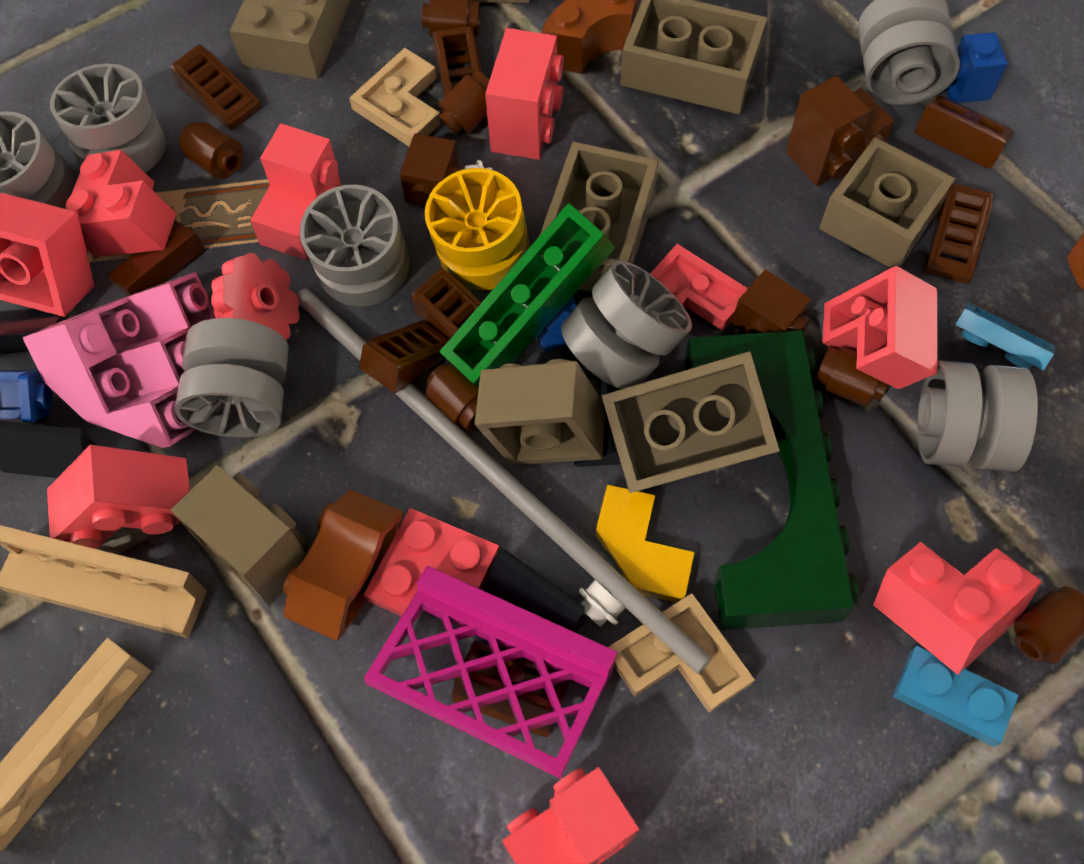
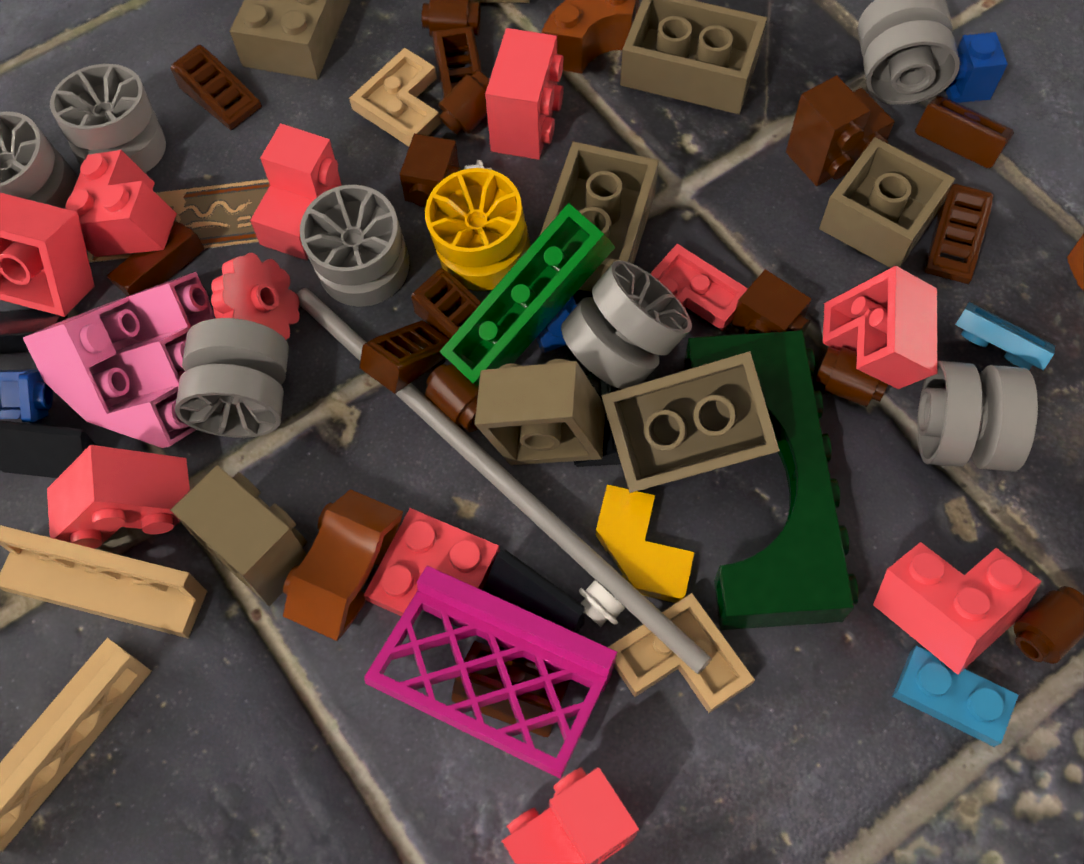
(211, 149): reddish brown brick -> none

